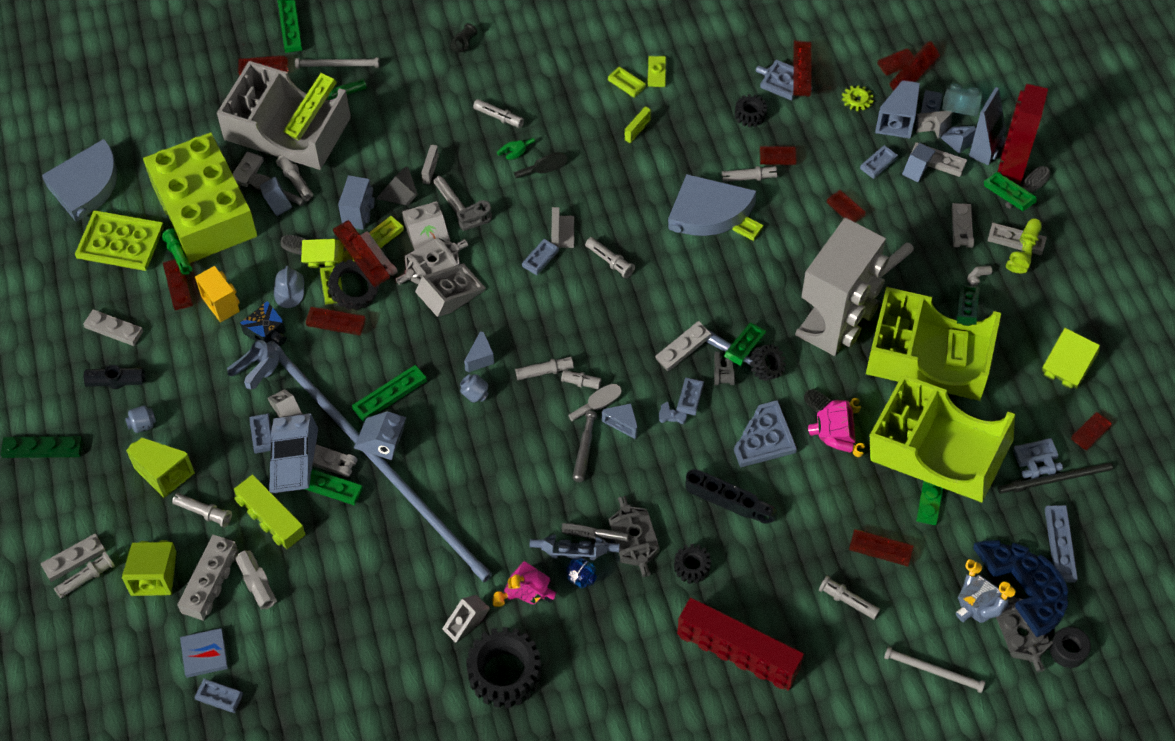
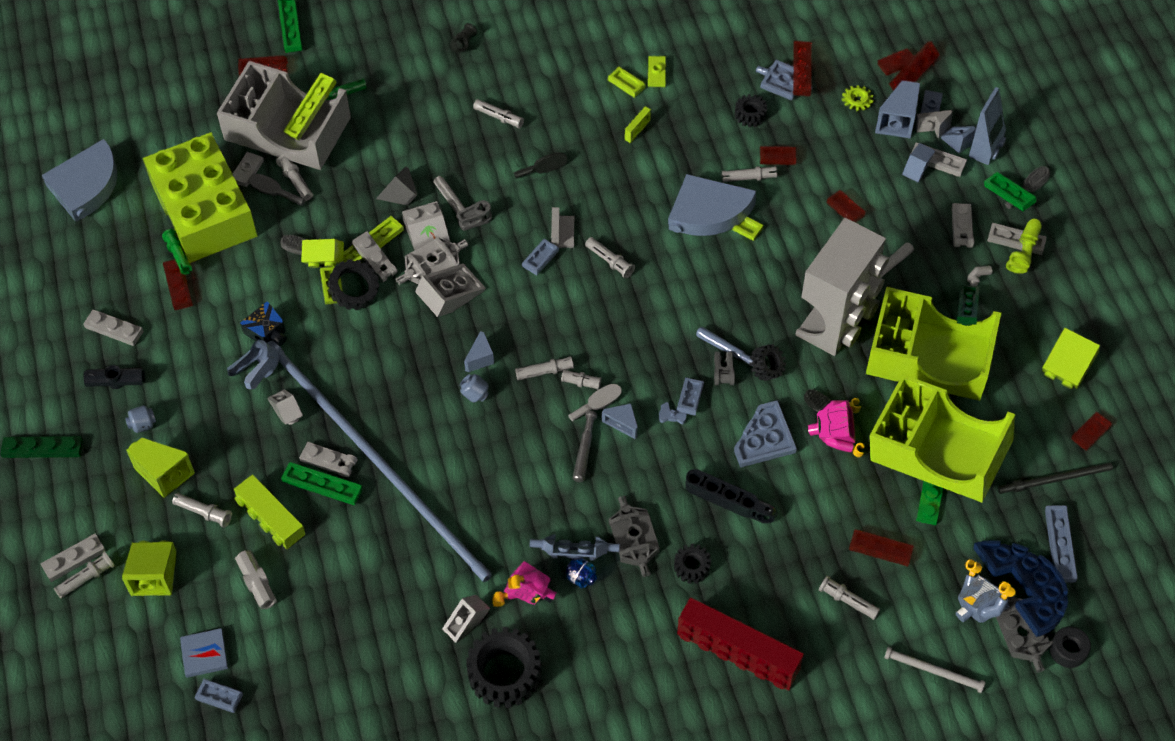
(119, 240): lime plate -> none
(208, 577): light grey brick -> none
(218, 293): yellow brick -> none
(261, 433): sand blue plate -> none
(275, 196): sand blue slope -> none
(288, 288): sand blue piece -> none
(292, 452): sand blue slope -> none
(335, 321): clear red plate -> none
(337, 62): light grey bar -> none
(356, 201): sand blue brick -> none
(361, 253): clear red plate -> none
(381, 434): sand blue slope -> none
(389, 393): green plate -> none
(430, 164): light grey tile -> none
(517, 148): green hand -> none
(589, 532): dark grey piece -> none
(683, 346): light grey plate -> none
(745, 344): green plate -> none
(878, 162): sand blue plate -> none
(957, 348): lime tile -> none
(962, 100): clear light blue slope -> none
(1022, 132): dark red brick -> none
(1034, 453): sand blue plate -> none

